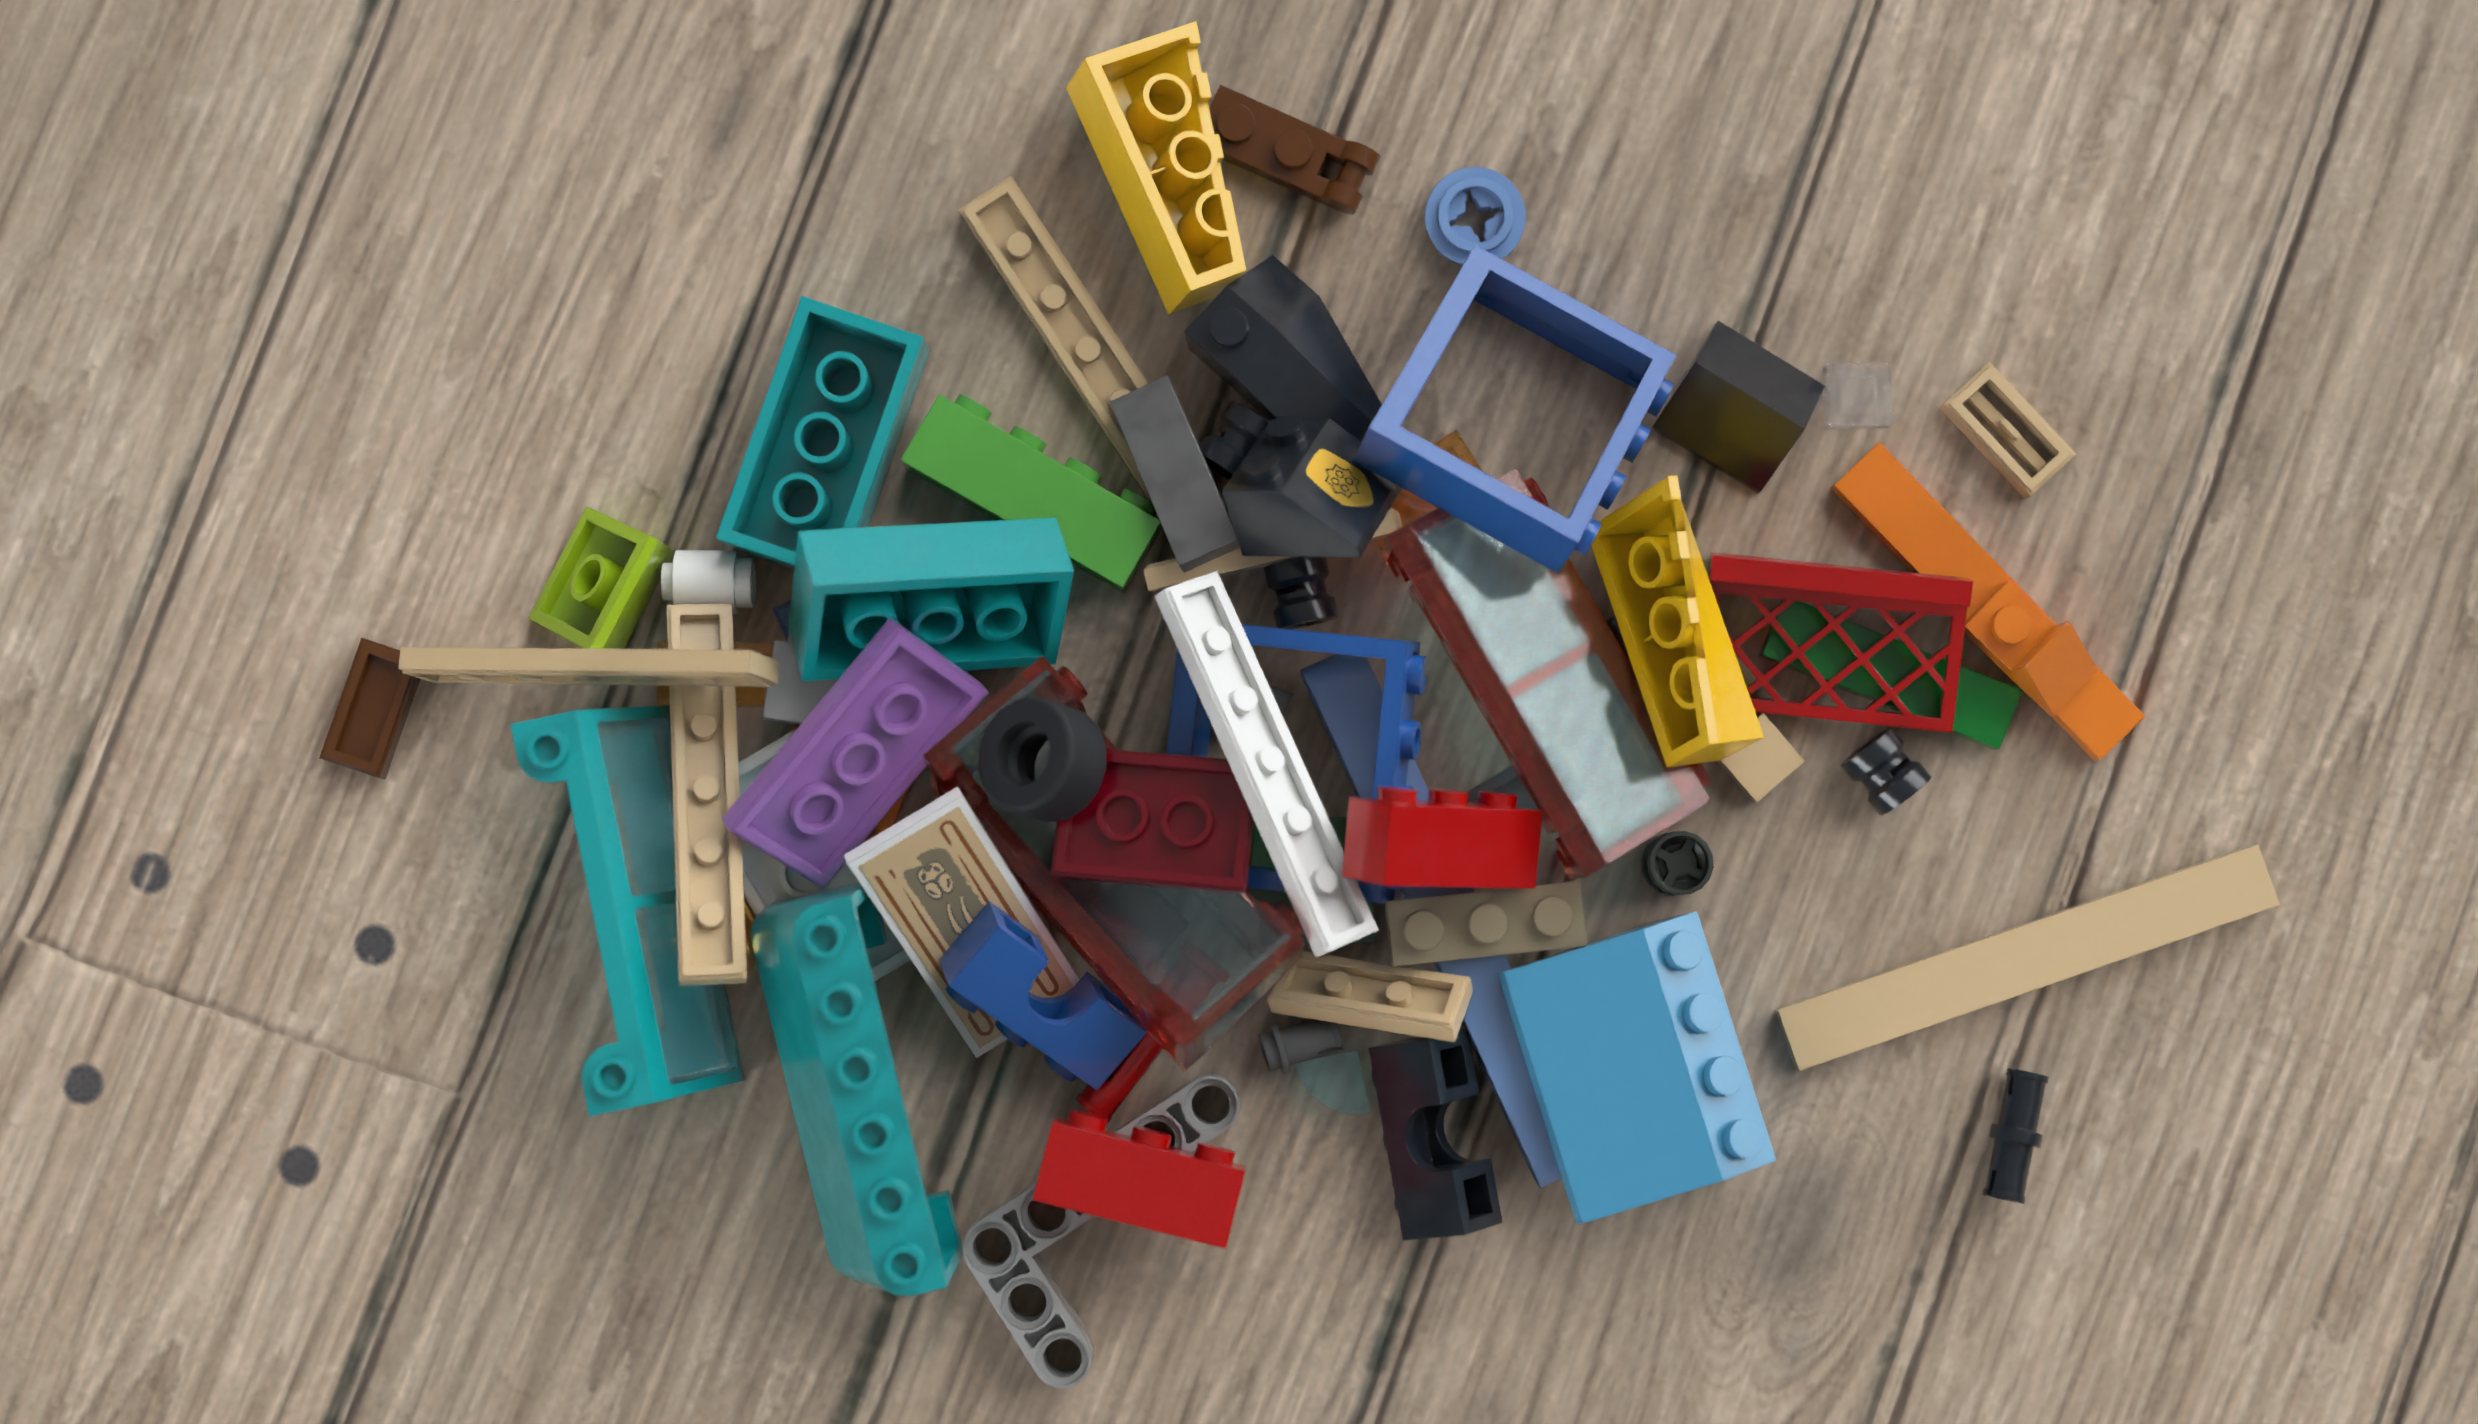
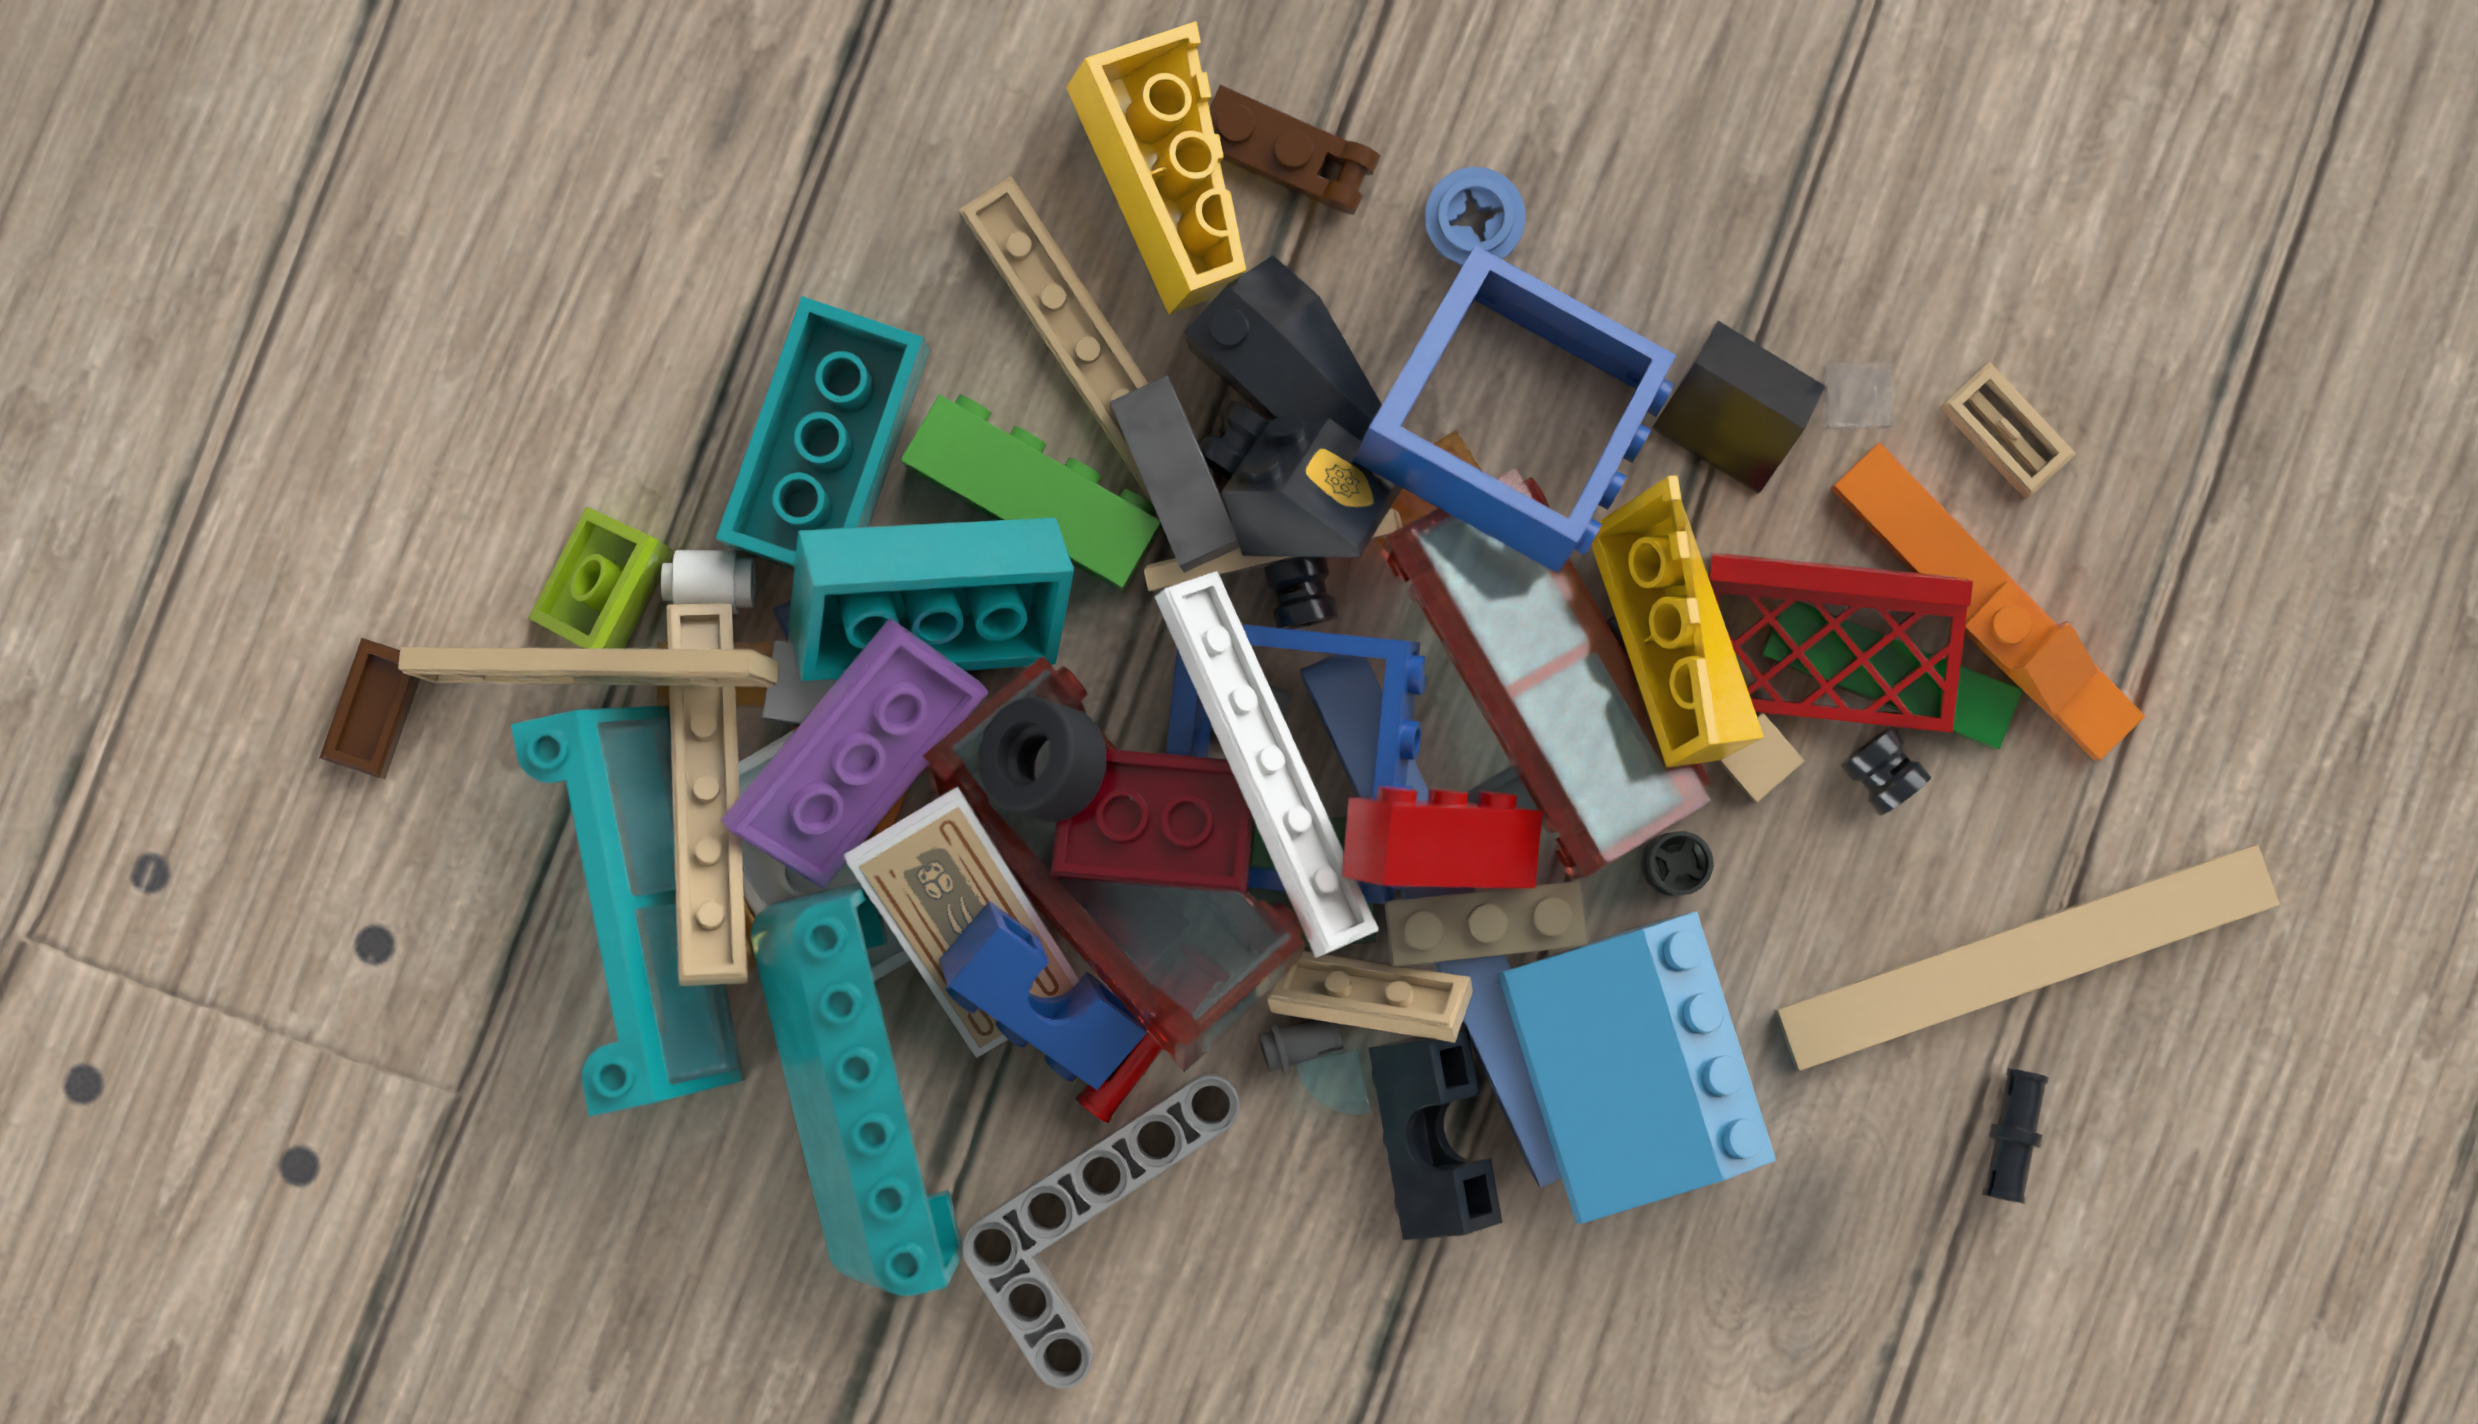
(1140, 1179): red brick -> none

